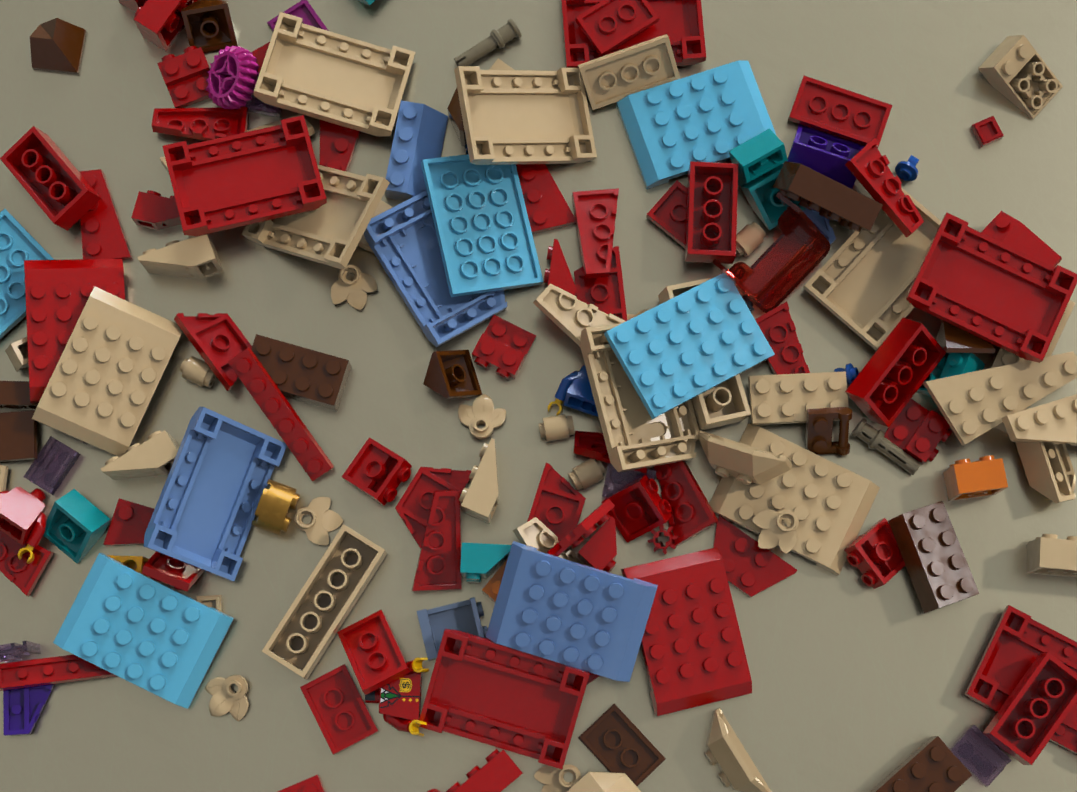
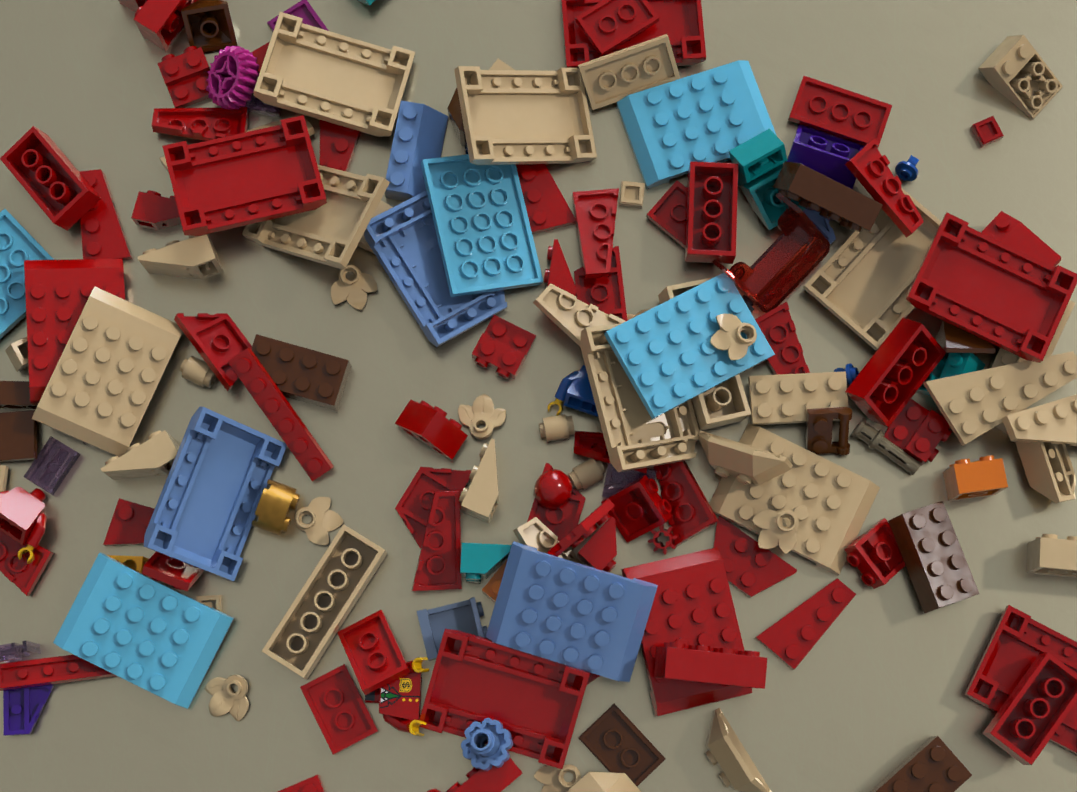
(57, 46): reddish brown slope -> none
(75, 525): teal slope -> none
(377, 471): red plate -> none
(432, 428): none -> red brick
(452, 374): reddish brown slope -> none
(495, 752): none -> medium blue plant
(497, 39): dark tan pin -> none
(553, 489): none -> red hair
(631, 194): none -> tan tile
(714, 667): none -> red brick
(730, 338): none -> tan plate
(749, 239): tan brick -> none
(802, 628): none -> red wing
(980, 755): clear purple plate -> none

